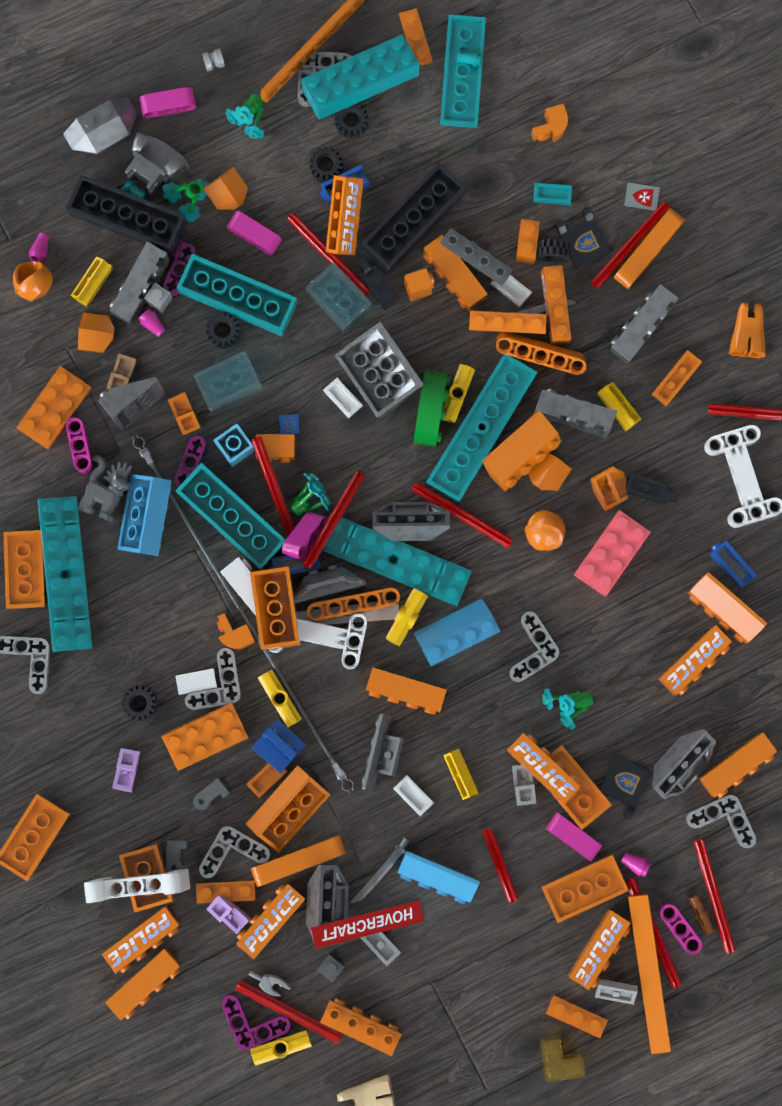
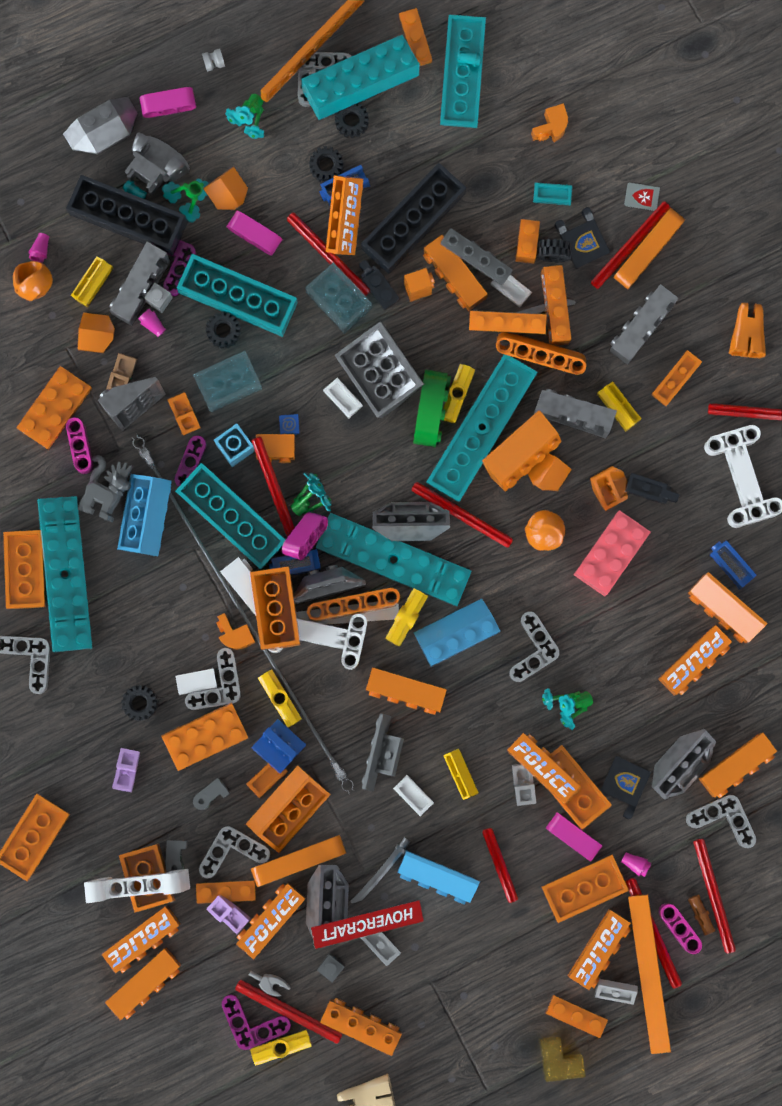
(333, 520): red axle -> none

